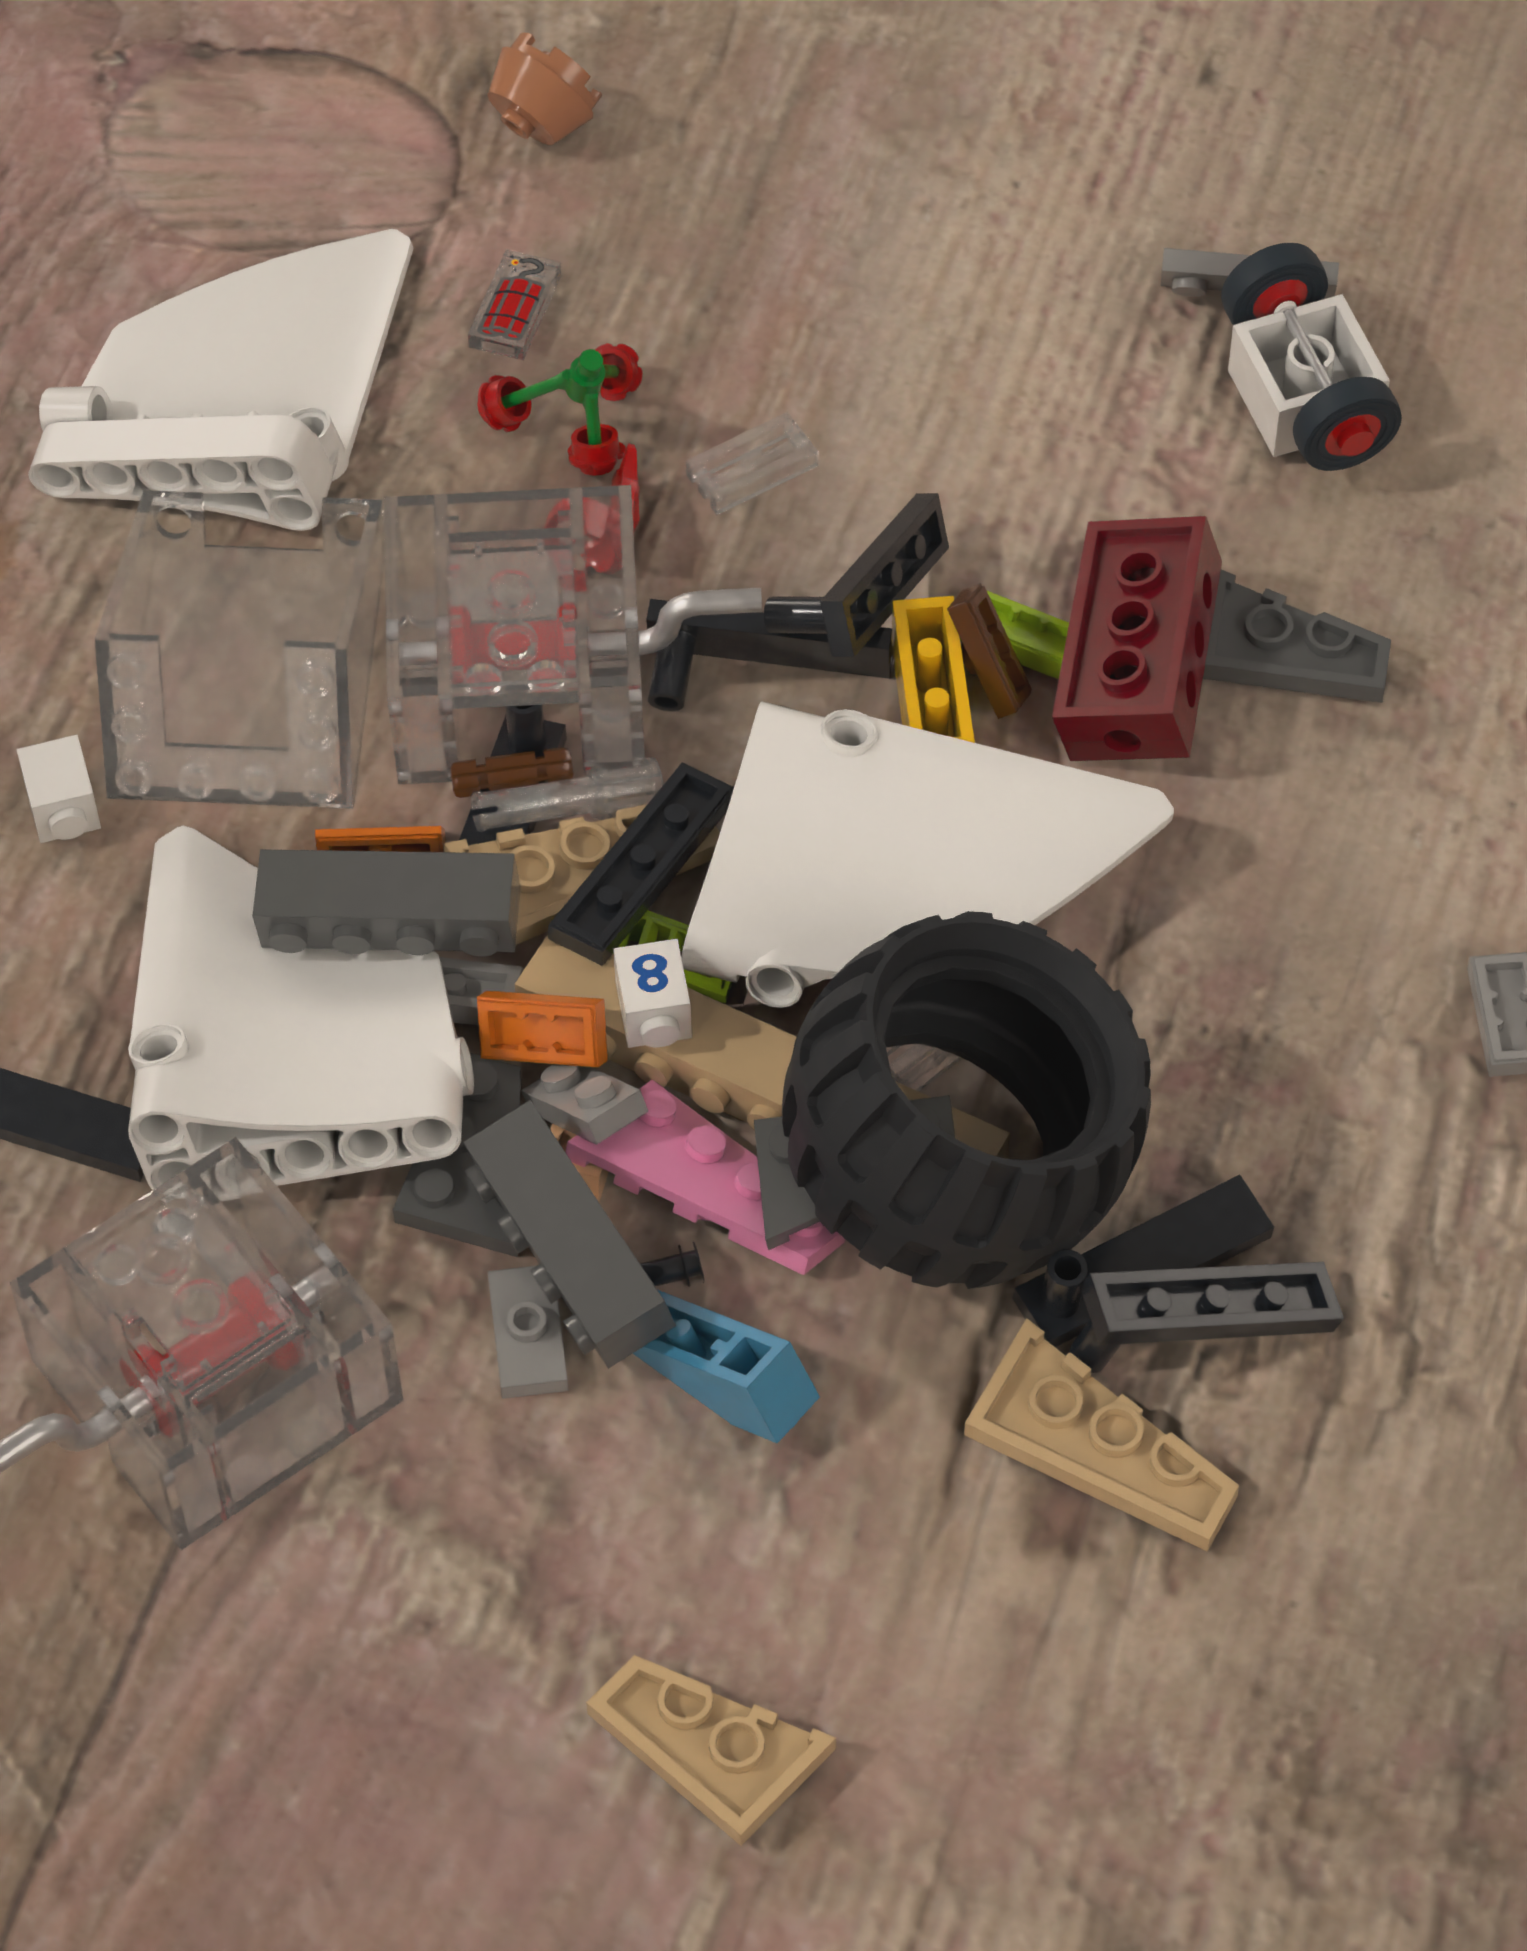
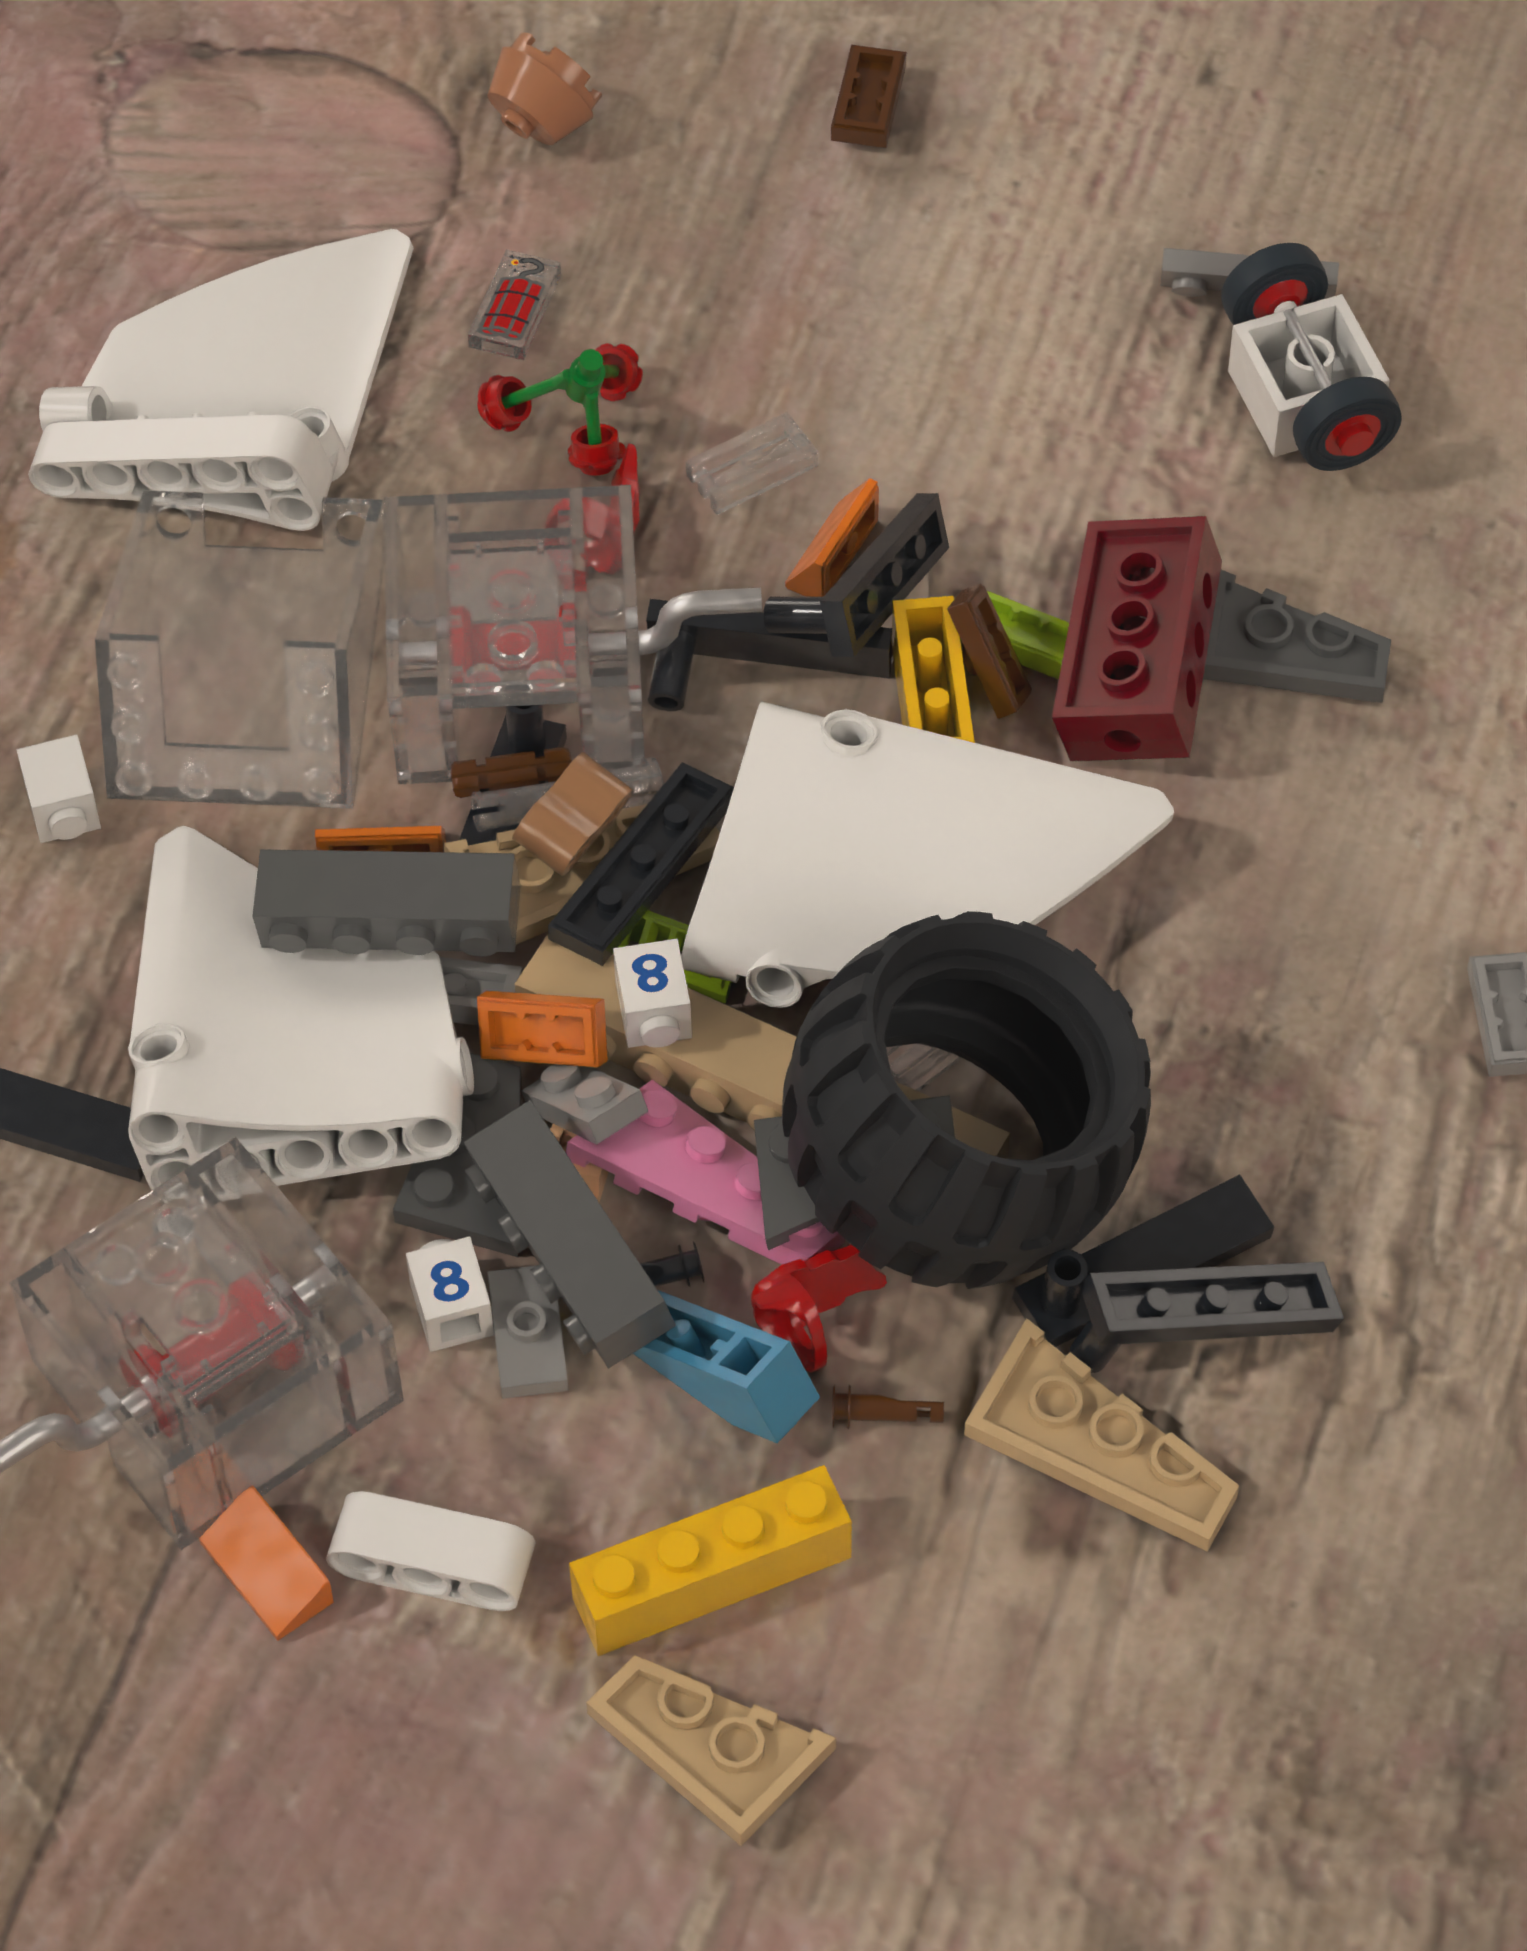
(267, 1564): none -> orange slope
(431, 1551): none -> white beam
(450, 1293): none -> white brick
(572, 814): none -> medium nougat axle
(711, 1560): none -> yellow brick
(803, 1289): none -> red hair
(836, 542): none -> orange slope
(868, 96): none -> reddish brown plate
(882, 1408): none -> reddish brown piece

